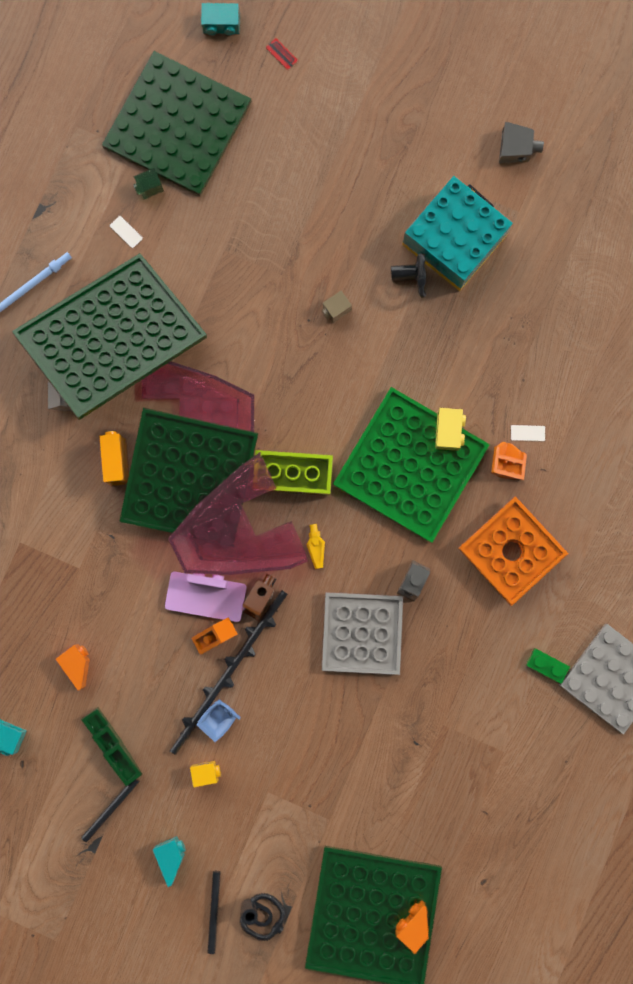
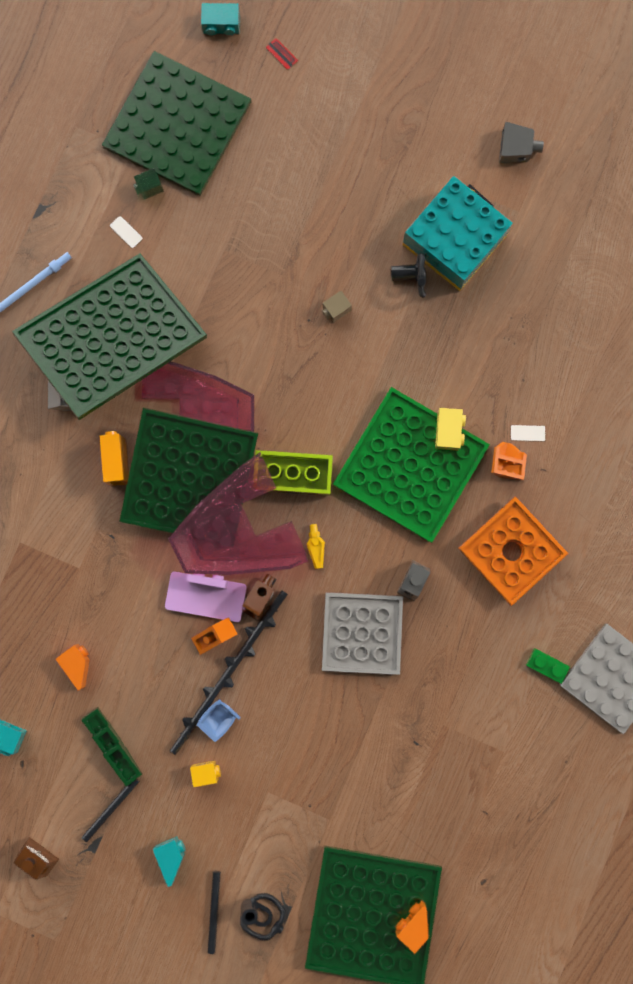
(35, 859): none -> reddish brown torso

